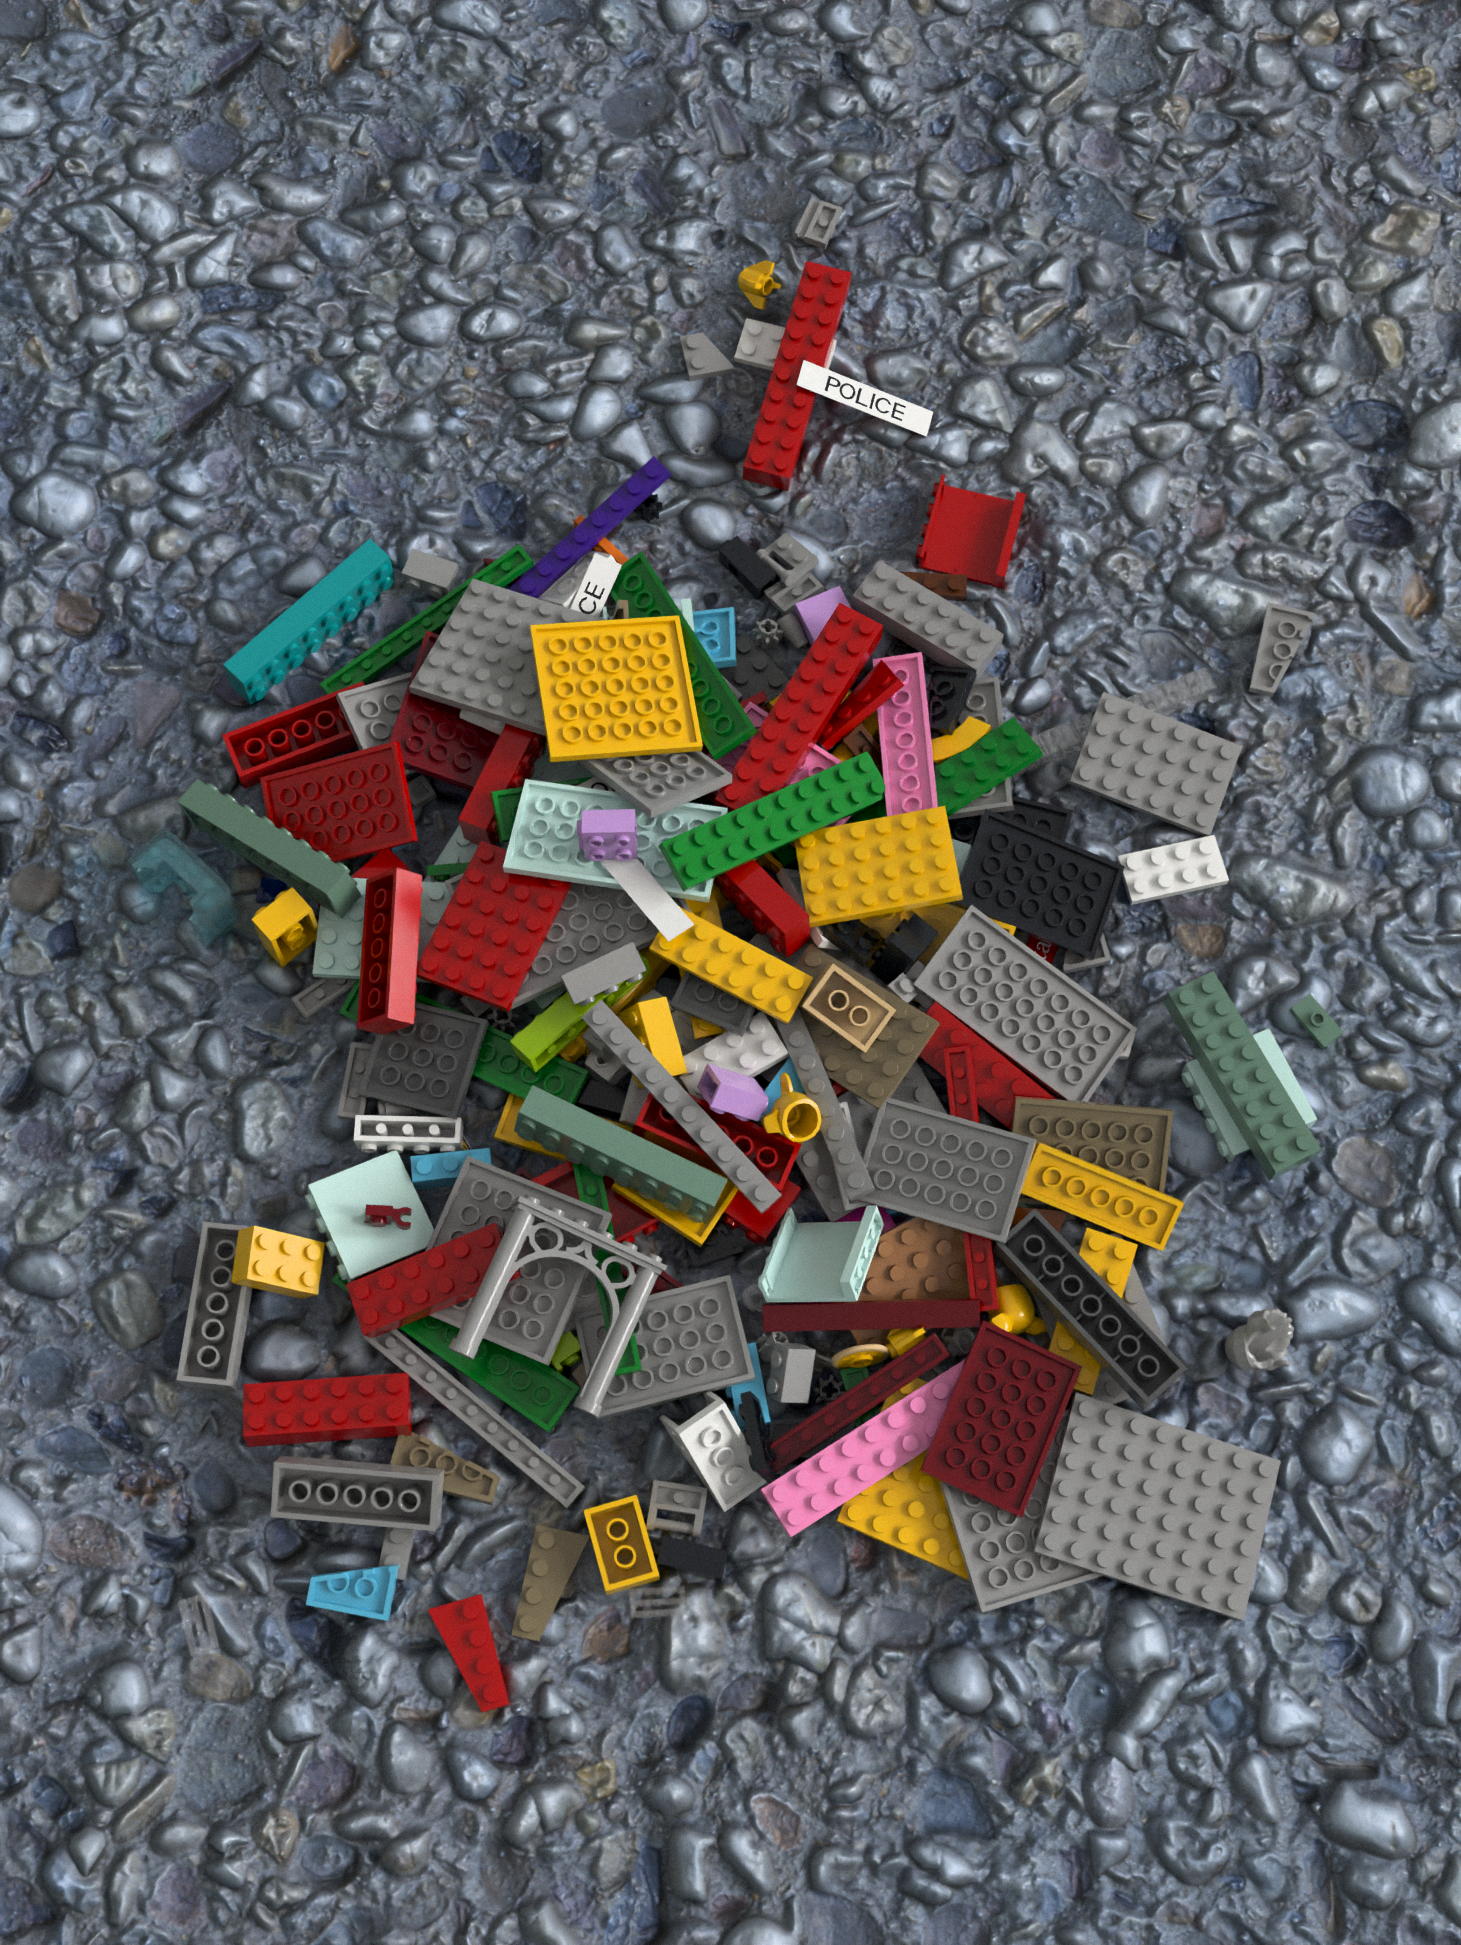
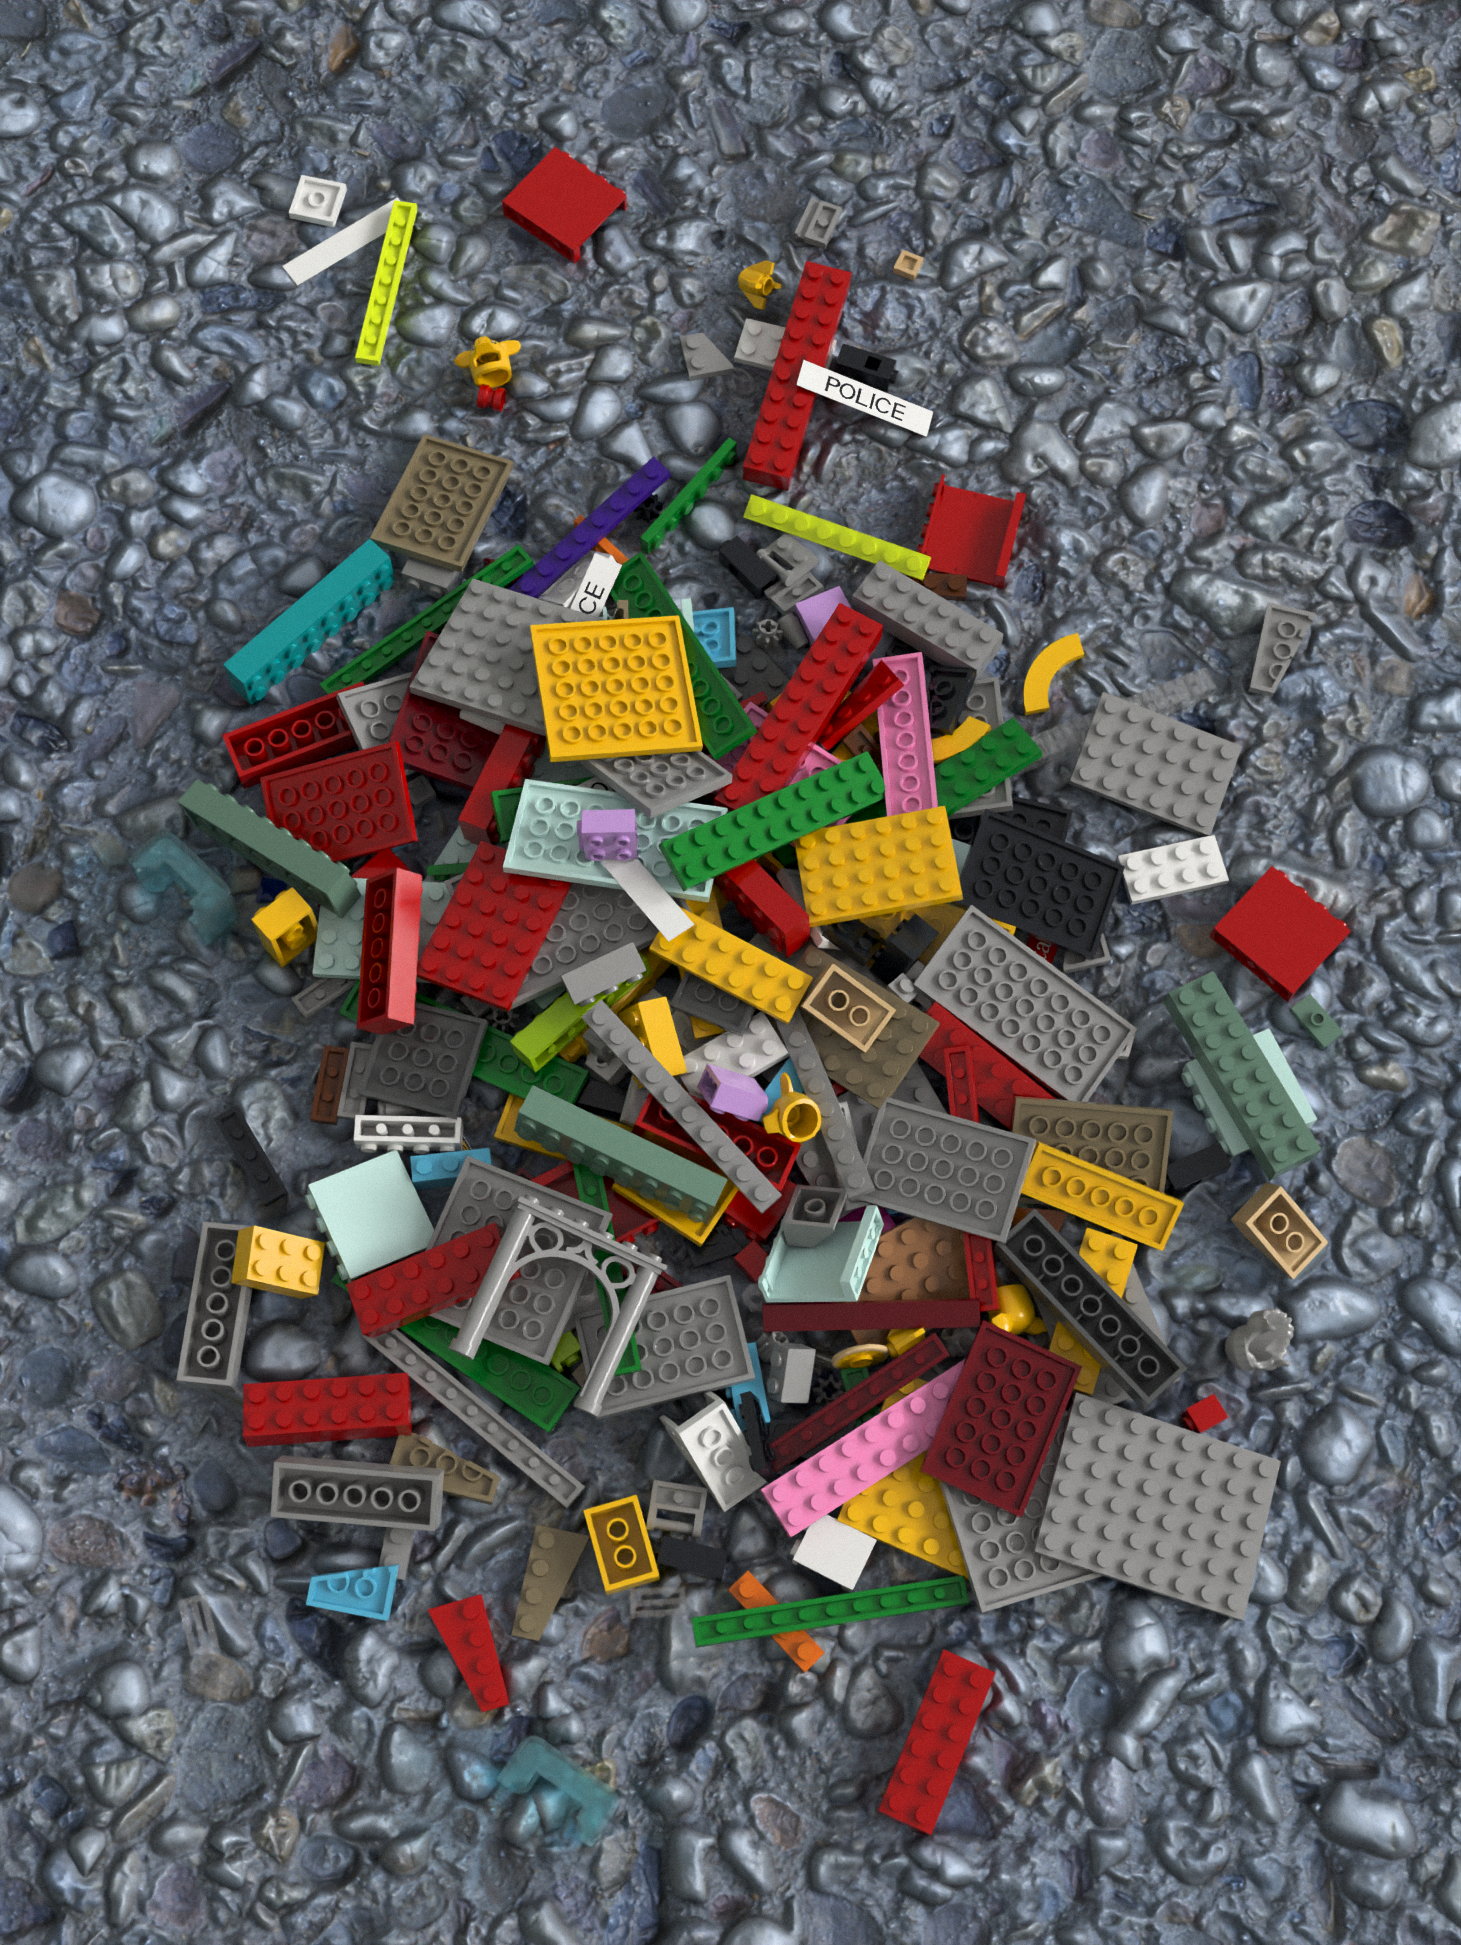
(251, 1156): none -> black plate
(317, 201): none -> white plate
(329, 1085): none -> reddish brown plate
(340, 245): none -> white sticker
(381, 1215): dark red plate -> none
(386, 283): none -> neon yellow plate
(442, 503): none -> dark tan plate
(489, 361): none -> yellow piece
(491, 398): none -> red wheel
(538, 1758): none -> clear light blue windscreen
(562, 203): none -> red panel
(684, 501): none -> green plate
(751, 1261): none -> red brick
(796, 1645): none -> orange plate
(812, 1214): none -> light grey slope
(829, 1611): none -> green plate
(834, 1551): none -> white panel
(836, 537): none -> neon yellow plate
(866, 367): none -> black brick
(908, 265): none -> tan tile
(936, 1742): none -> red brick
(1043, 670): none -> yellow tile
(1196, 1169): none -> black brick
(1204, 1415): none -> red brick
(1279, 933): none -> red panel
(1279, 1229): none -> tan slope

